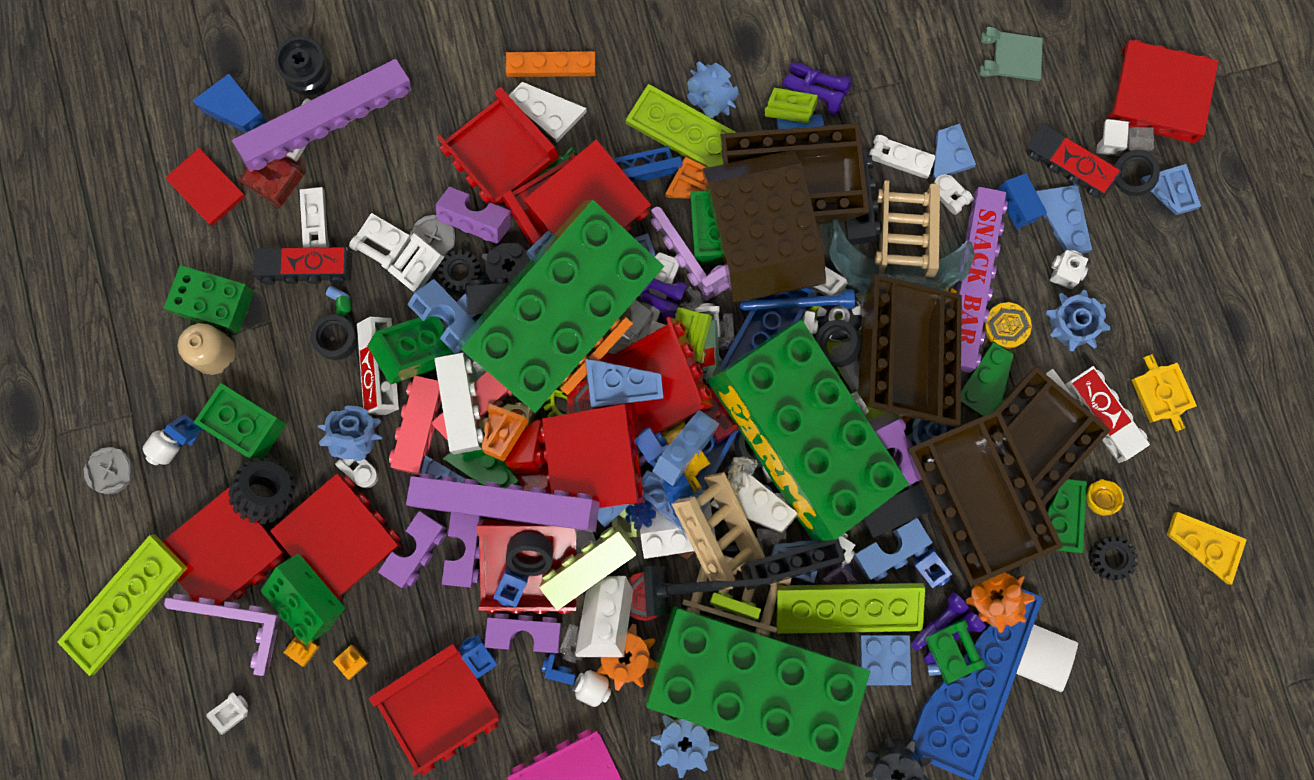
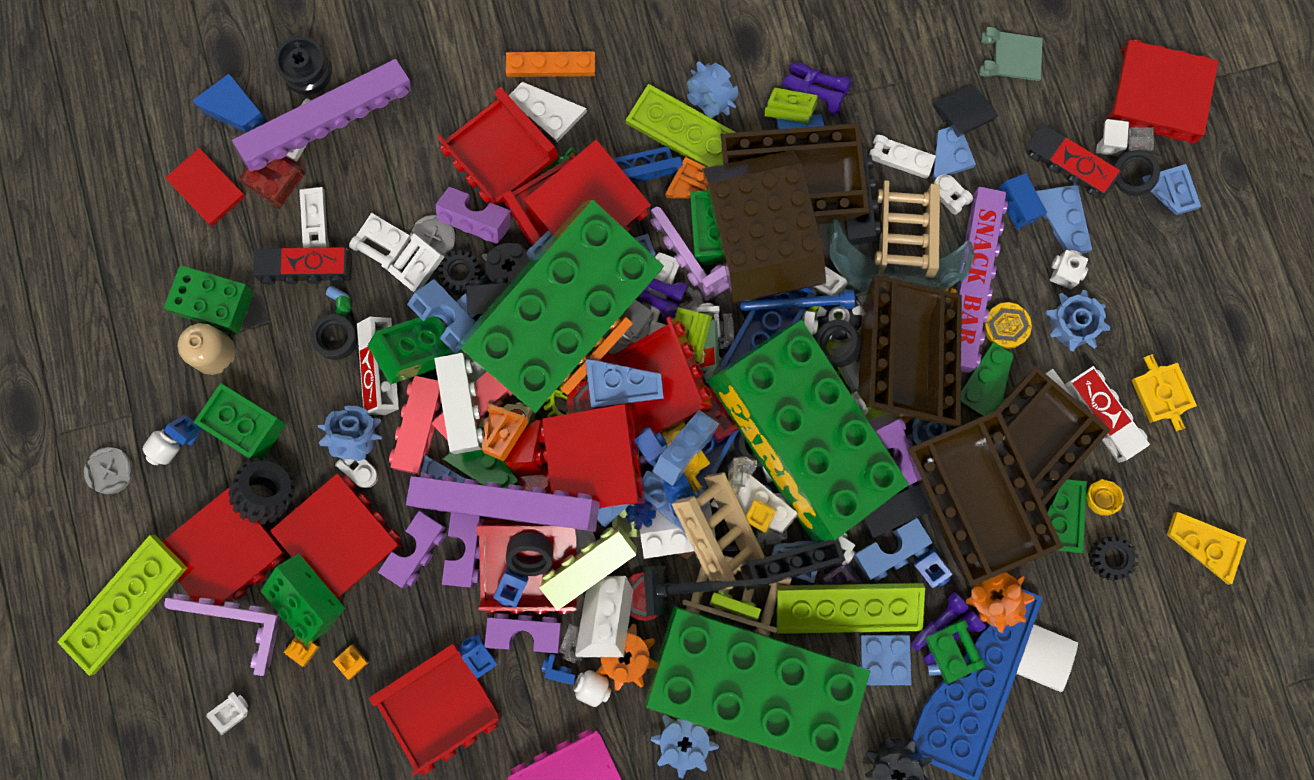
(761, 515): none -> yellow tile
(965, 110): none -> black slope

